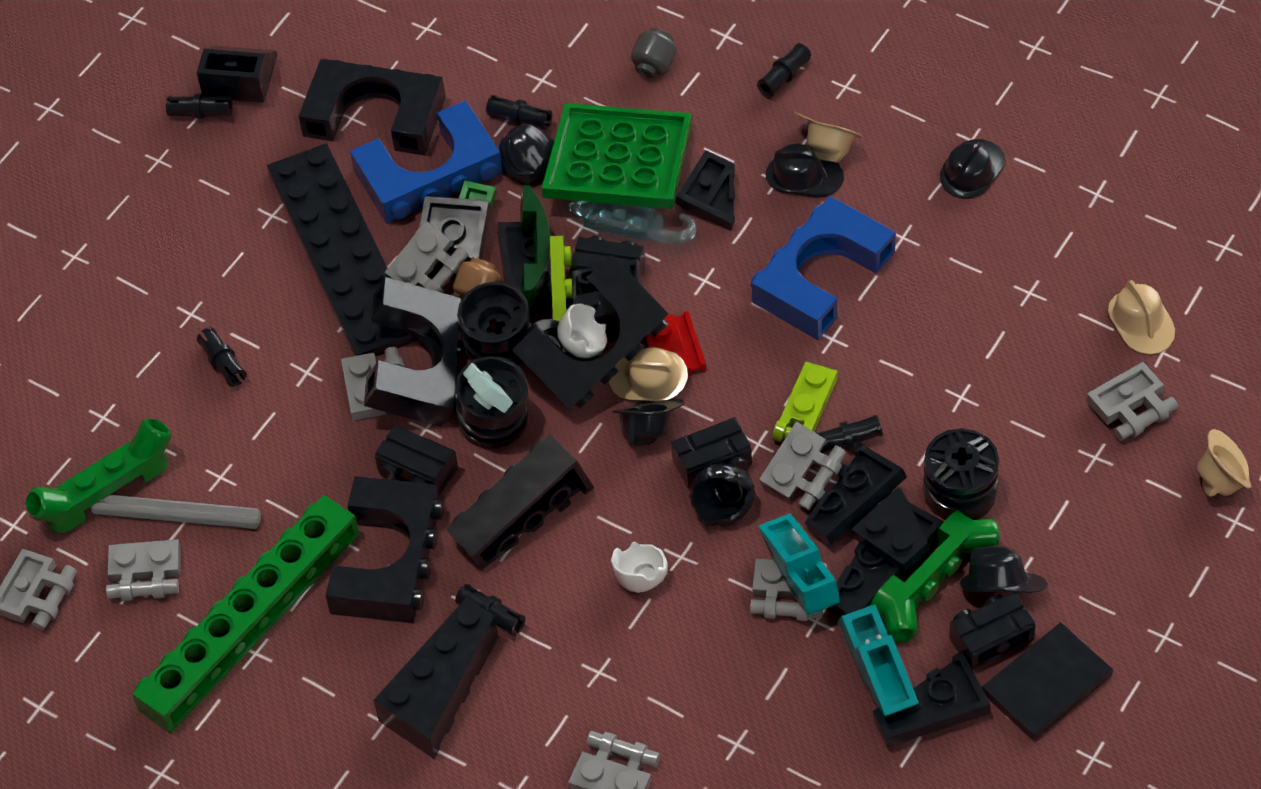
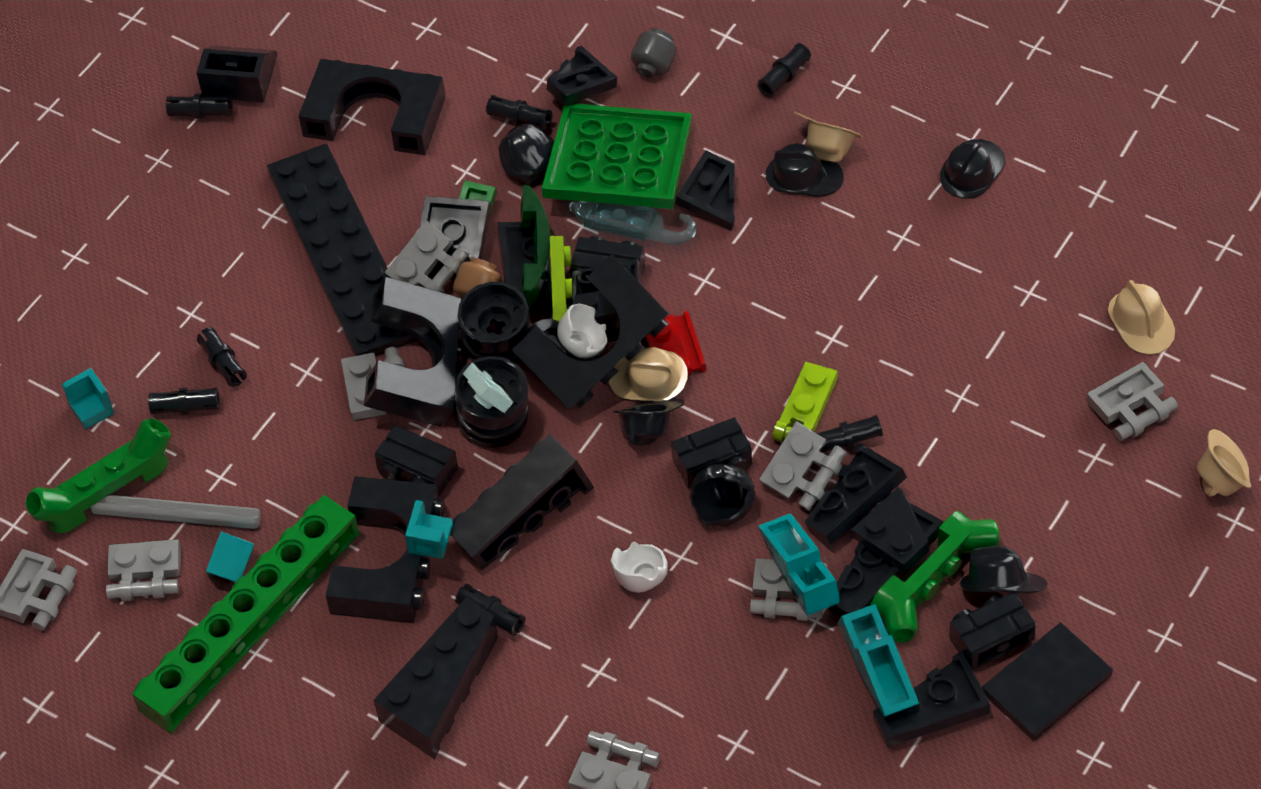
(87, 398): none -> teal panel
(184, 401): none -> black pin
(229, 557): none -> teal panel
(403, 192): blue arch -> none
(427, 533): none -> teal panel
(580, 78): none -> black wing
(829, 230): blue arch -> none
(960, 474): black wheel -> none

